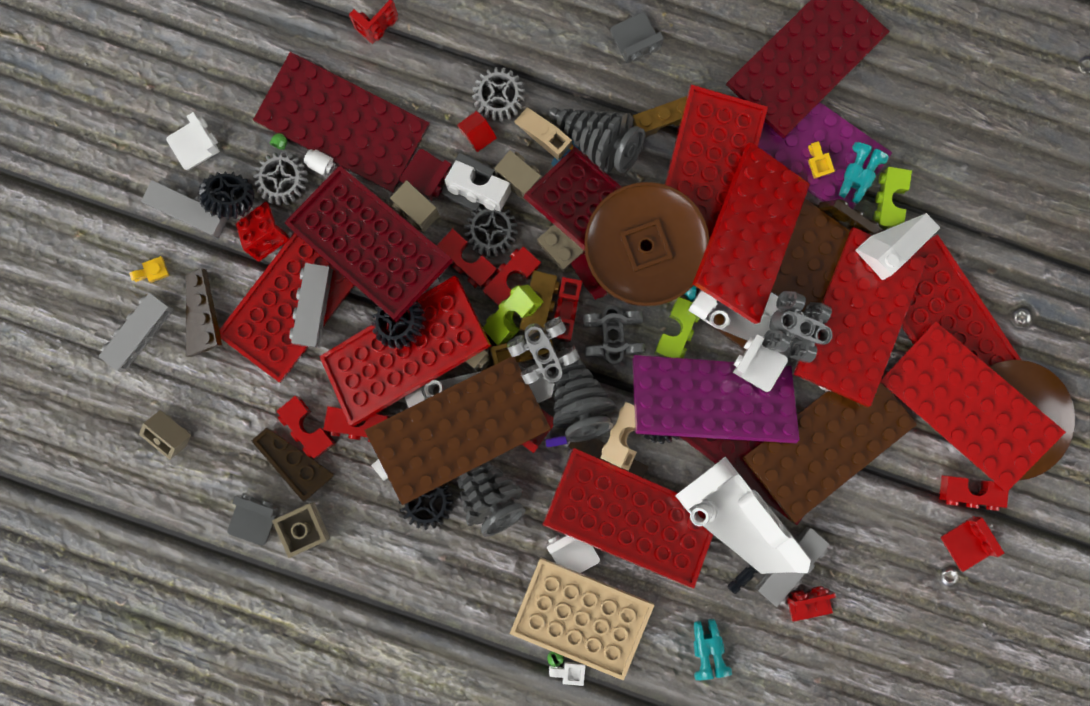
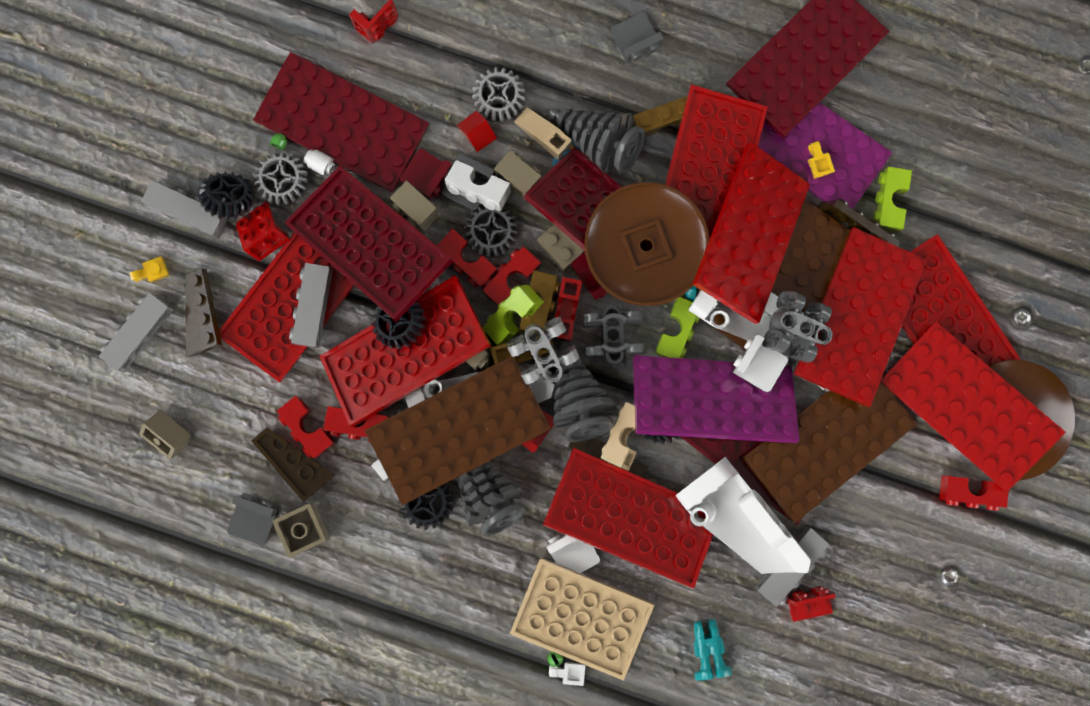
(193, 142): white bracket -> none
(556, 441): dark purple tile -> none
(742, 579): black axle -> none
(861, 178): teal piece -> none
(895, 246): white wedge -> none
(971, 543): red bracket -> none

